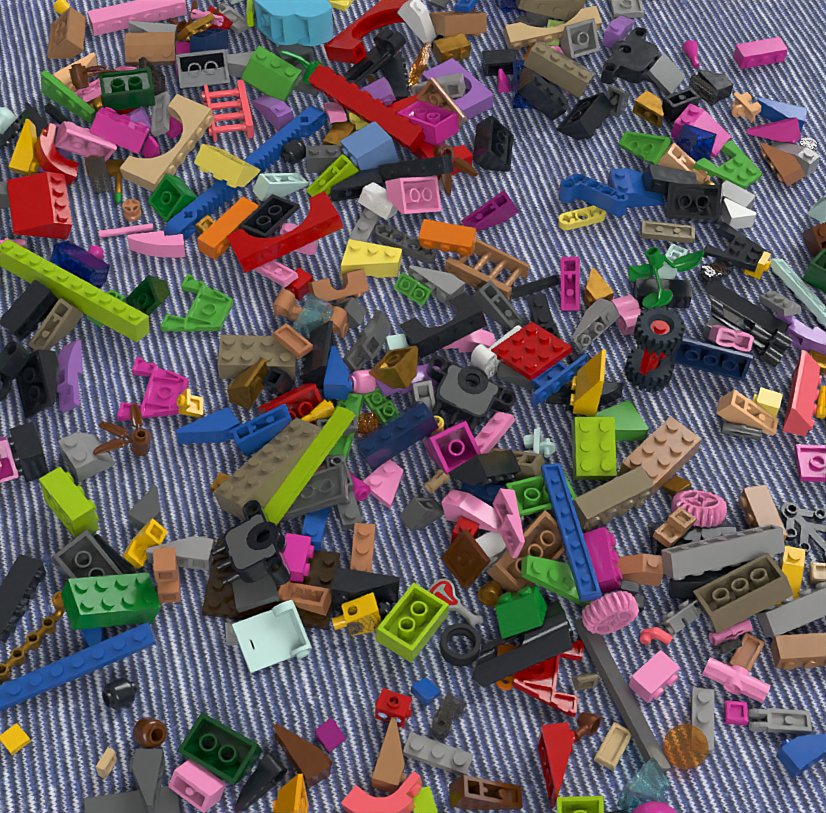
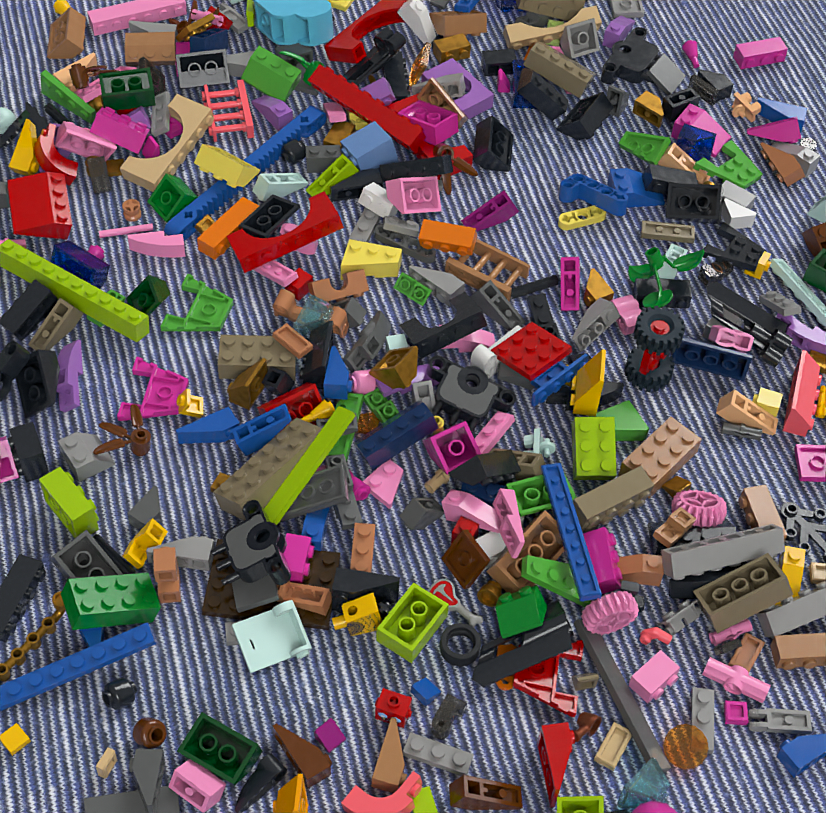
(118, 188): pearl gold piece -> none
(407, 227): none -> light grey plate

